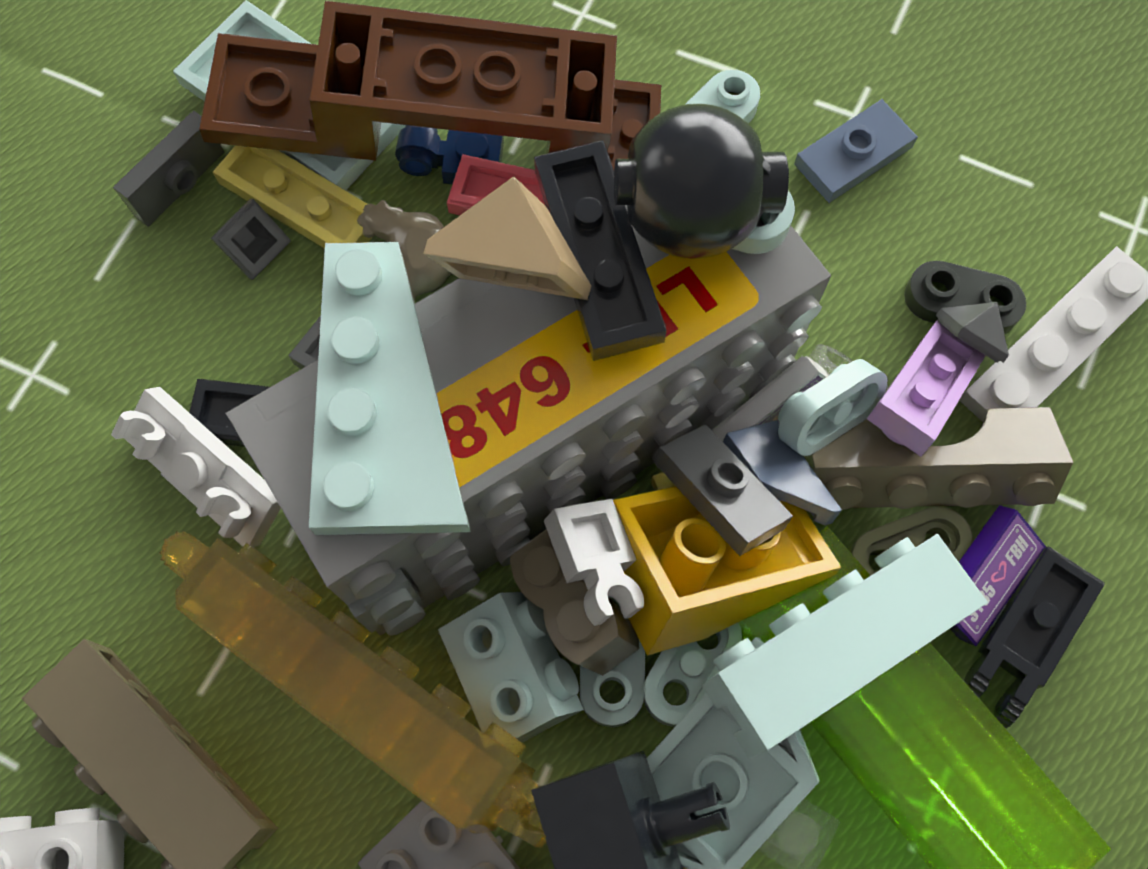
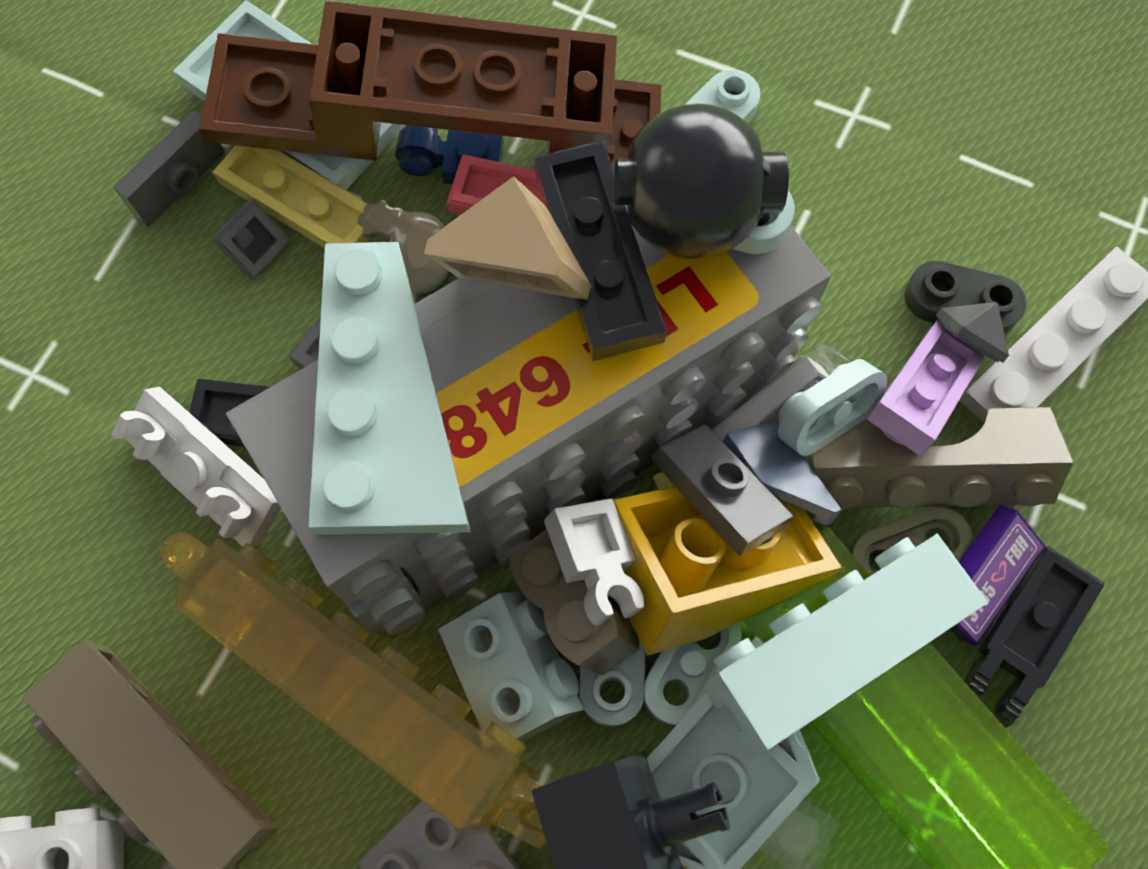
(855, 150): sand blue plate -> none

